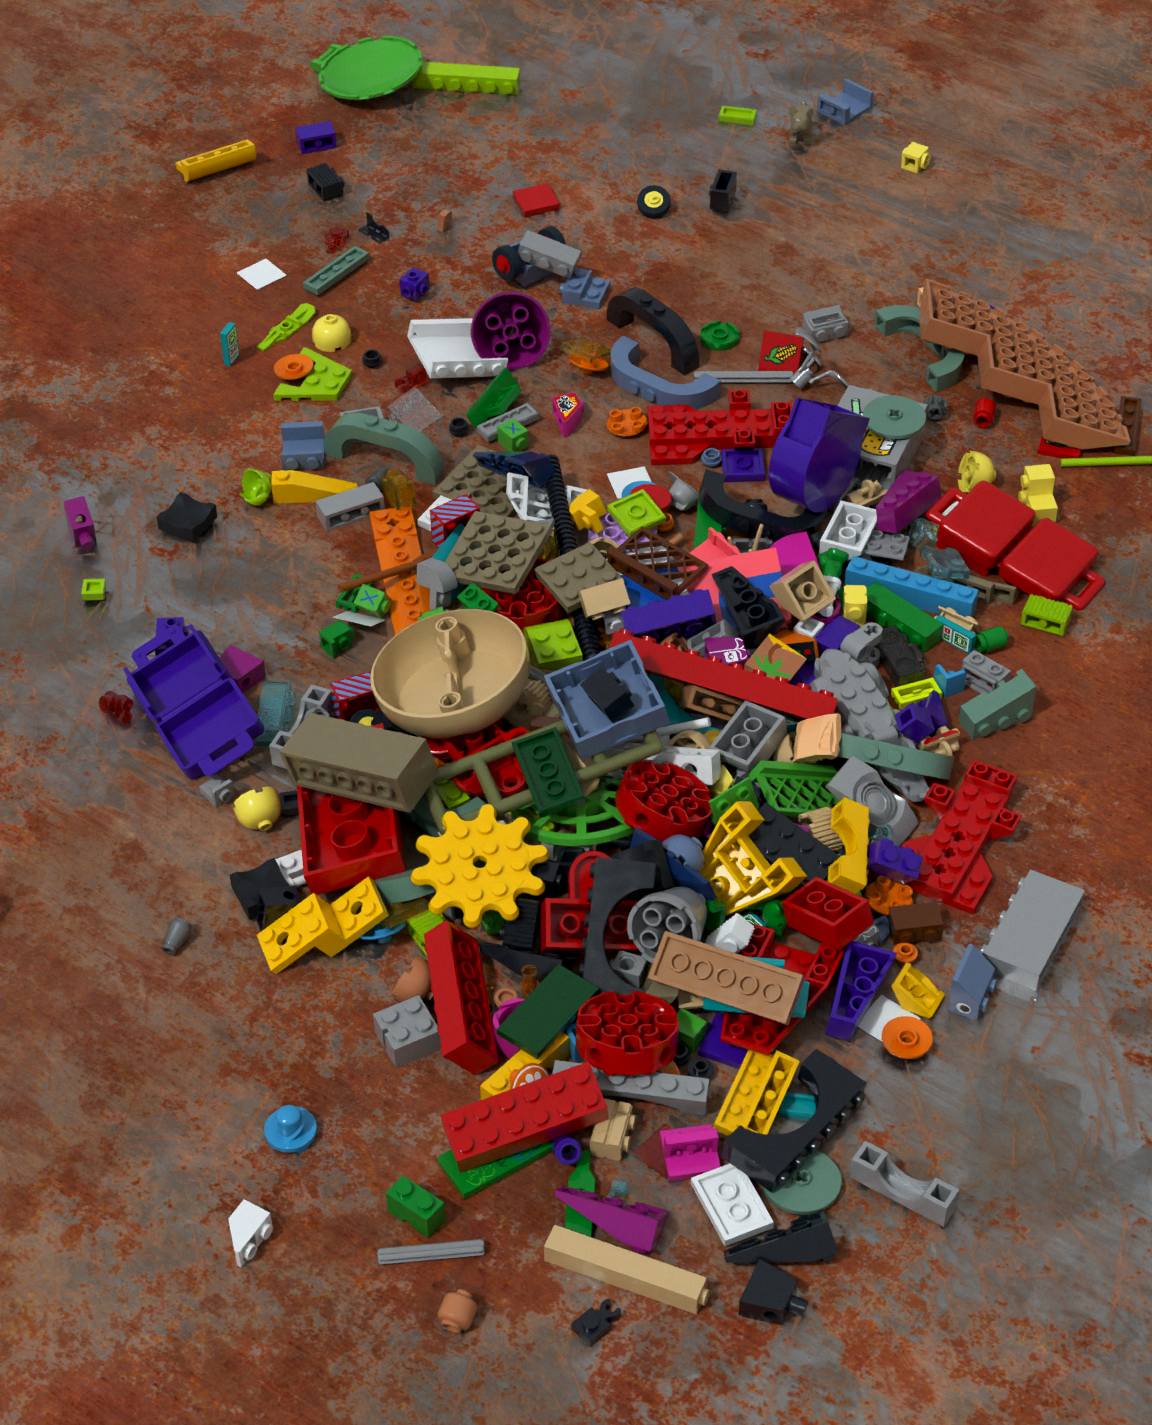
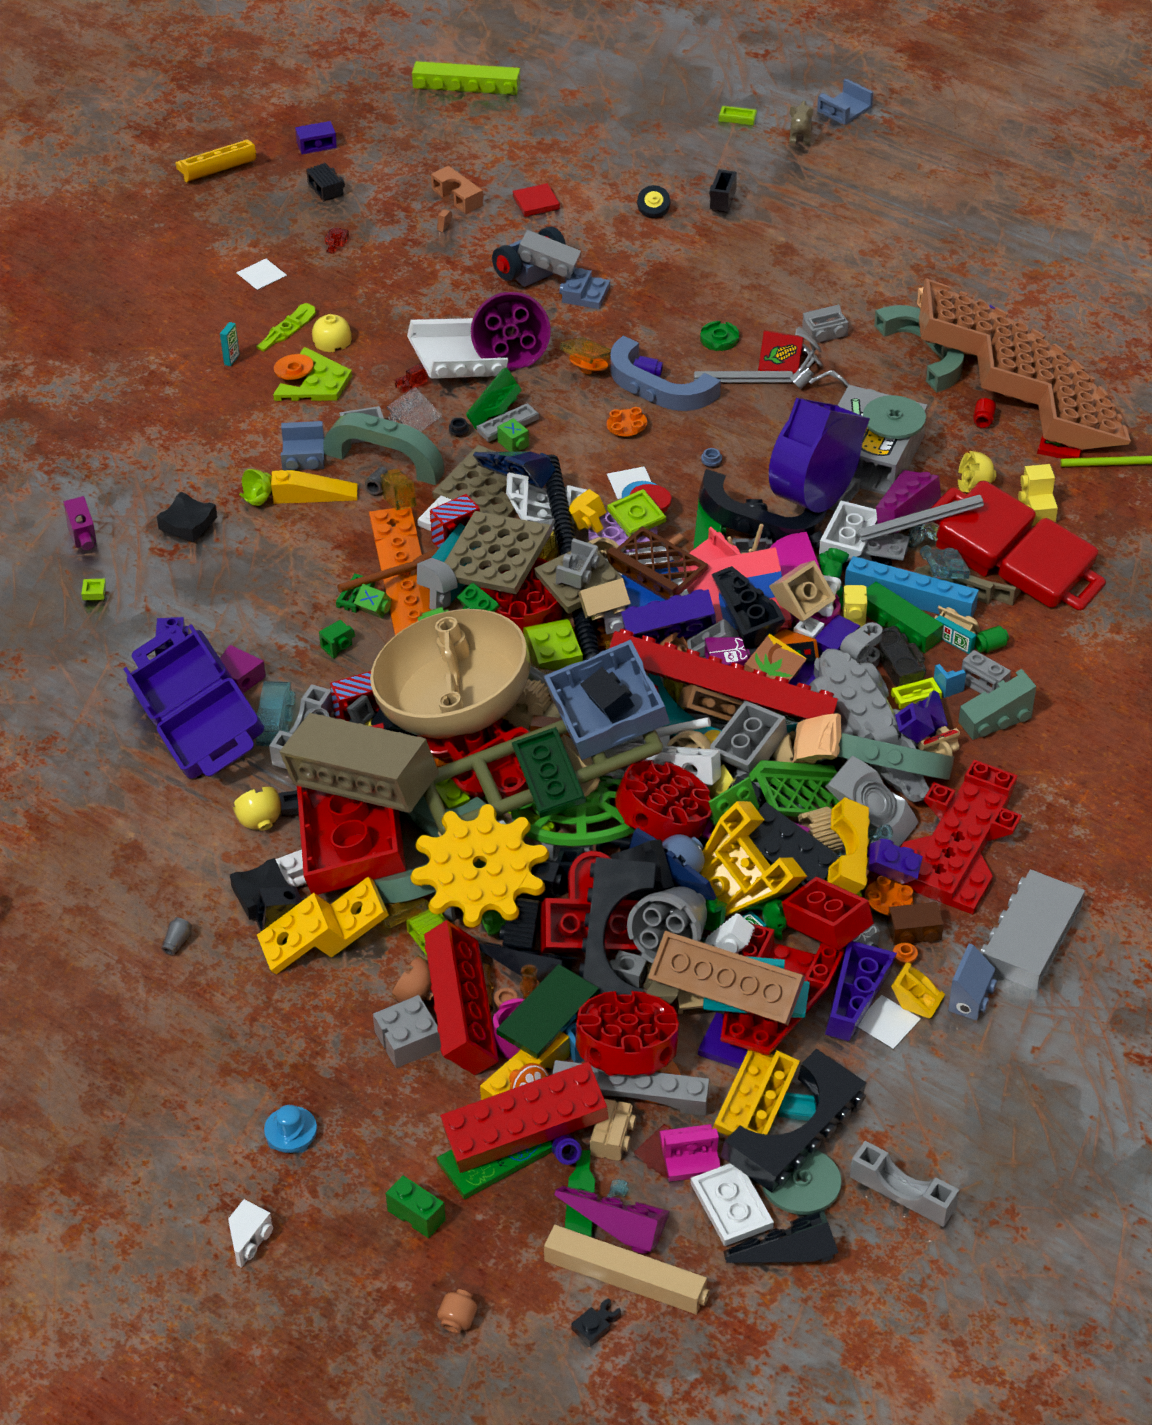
(118, 704): clear red plate -> none
(218, 790): light grey bracket -> none
(336, 270): sand green plate -> none
(349, 506): light grey brick -> none
(359, 618): white sticker -> none
(361, 710): none -> dark grey tile
(368, 67): bright green dish -> none
(370, 222): black piece -> none
(372, 358): black plate -> none
(381, 933): dark azure dish -> none
(414, 284): dark purple brick -> none
(430, 1251): light grey axle -> none
(466, 194): none -> nougat arch
(567, 412): slope -> none
(578, 564): none -> light grey window
(650, 365): none -> dark purple brick
(661, 318): black arch -> none
(668, 525): orange plate -> none
(682, 494): light grey piece -> none
(683, 433): red piece -> none
(684, 1053): black plate -> none
(691, 1029): bright green brick -> none
(706, 1072): black plate -> none
(743, 465): dark purple tile -> none
(770, 1295): black torso -> none
(868, 495): tan hips -> none
(883, 926): sand blue tile -> none
(904, 1030): orange dish -> none
(915, 157): light yellow brick -> none
(920, 518): none -> light grey axle
(936, 407): dark grey gear -> none
(1046, 615): lime brick -> none
(1130, 413): reddish brown tile -> none

